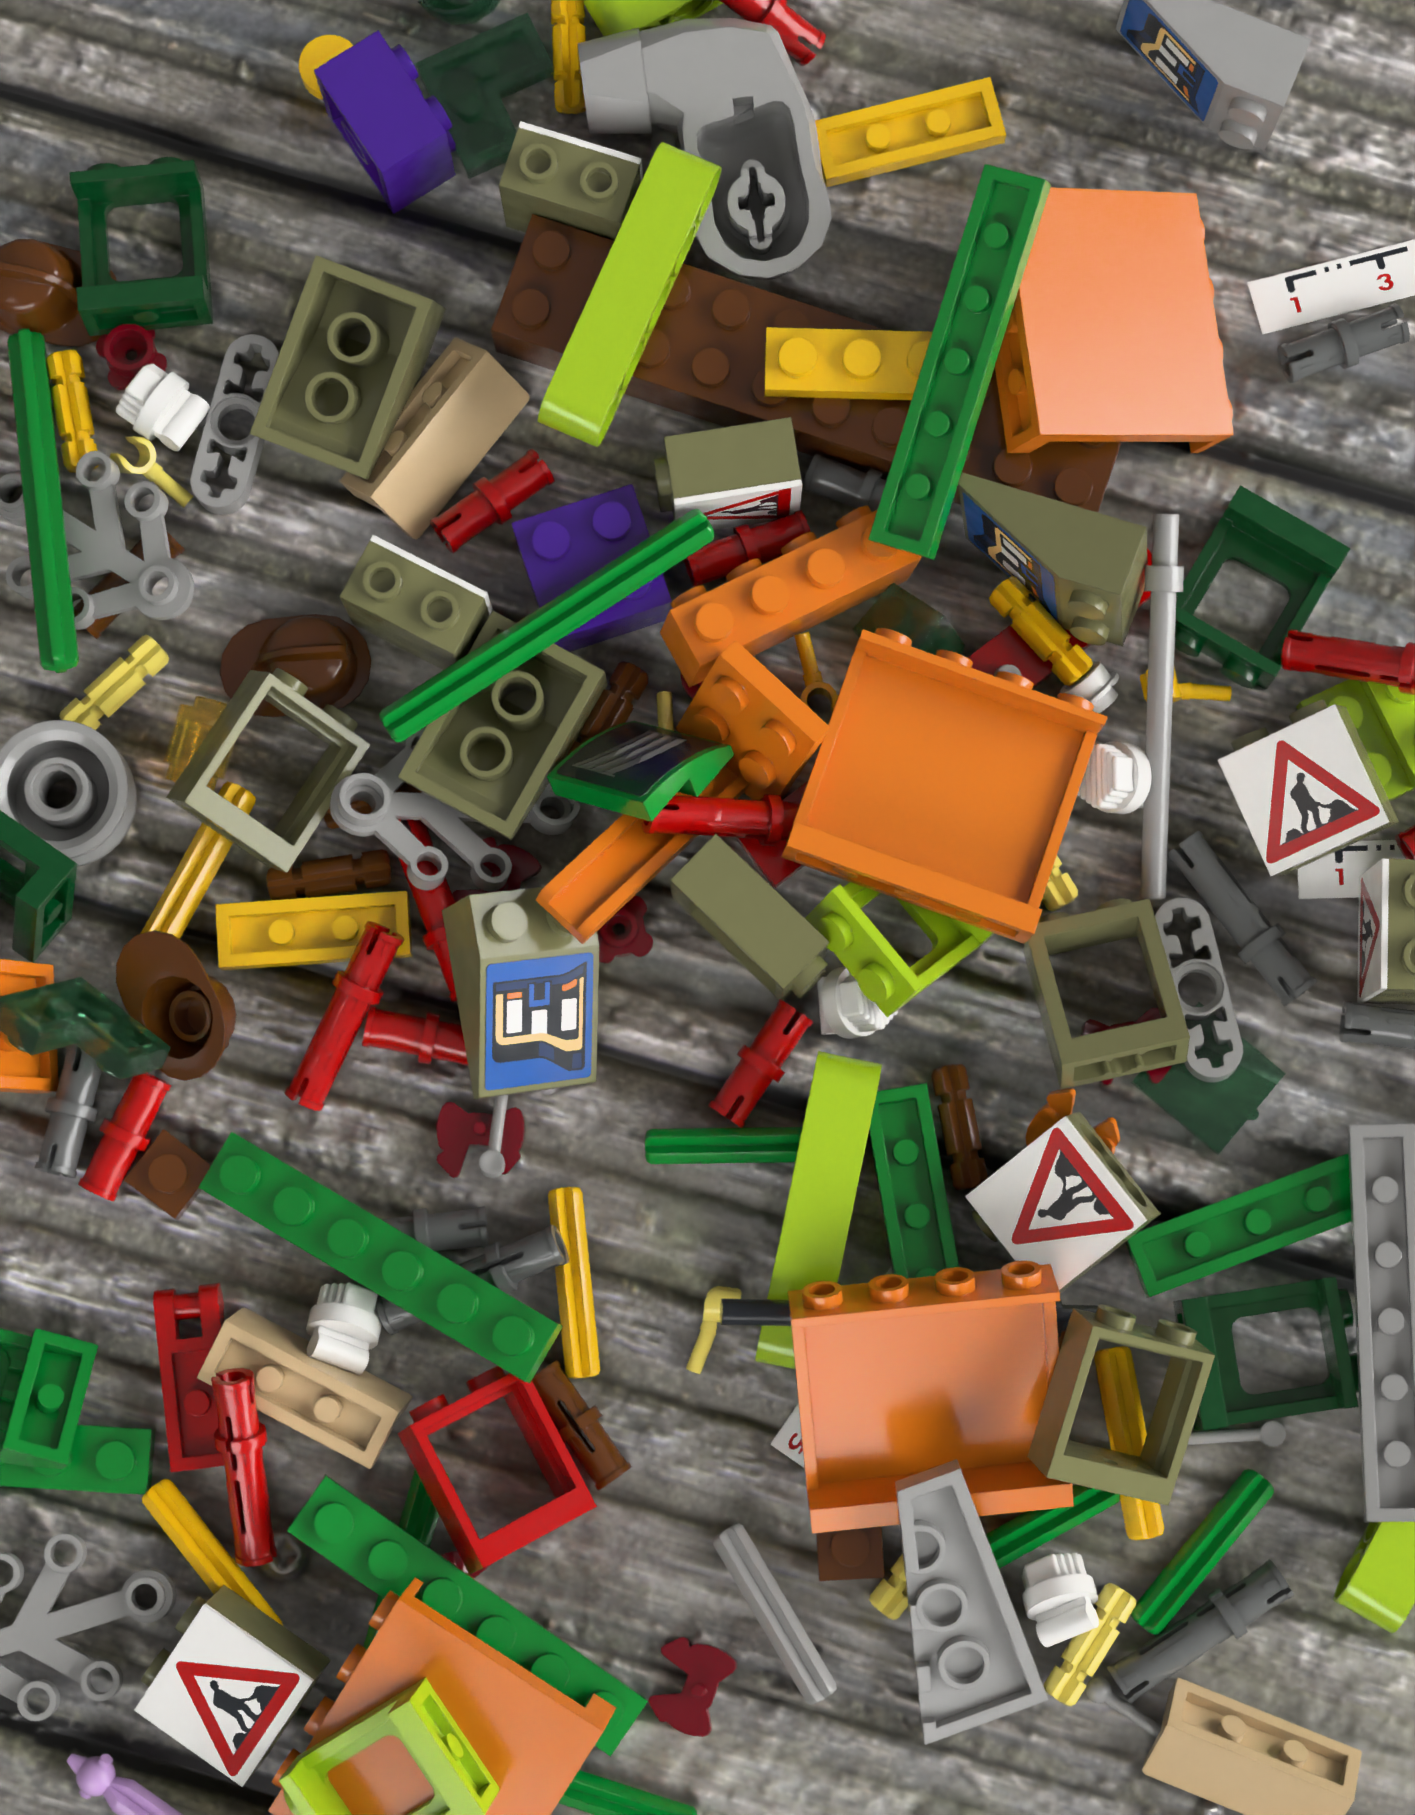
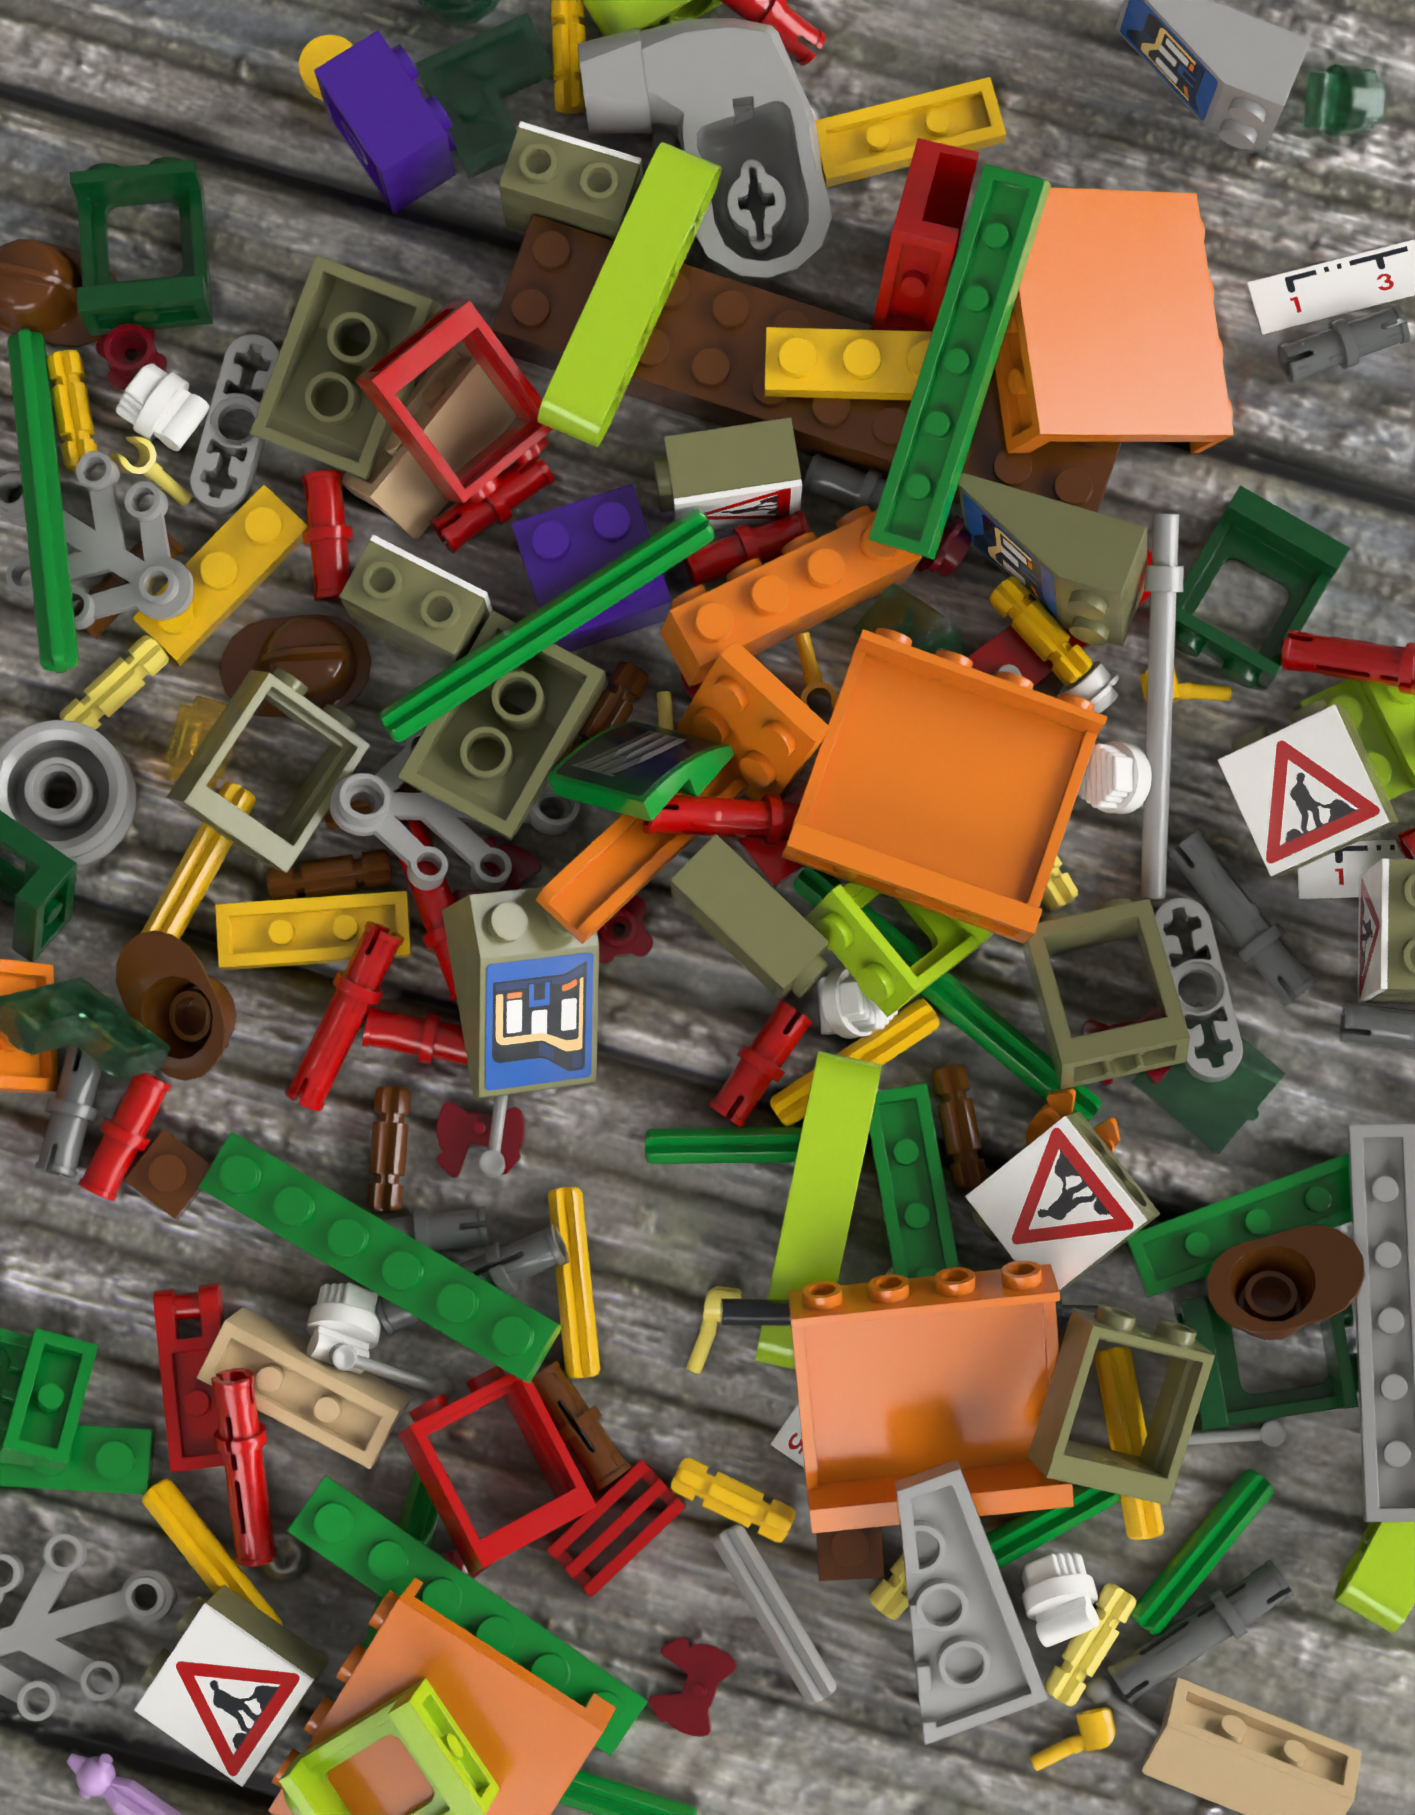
(228, 571): none -> yellow plate
(327, 533): none -> red pin
(345, 1357): none -> light grey hinge
(388, 1148): none -> reddish brown axle
(418, 351): none -> red window
(576, 1566): none -> red tile
(733, 1499): none -> yellow axle
(879, 1047): none -> yellow axle
(924, 237): none -> red window
(951, 549): none -> dark red plate
(964, 1007): none -> green axle
(1096, 1732): none -> yellow hand
(1286, 1281): none -> reddish brown piece
(1344, 100): none -> clear green piece

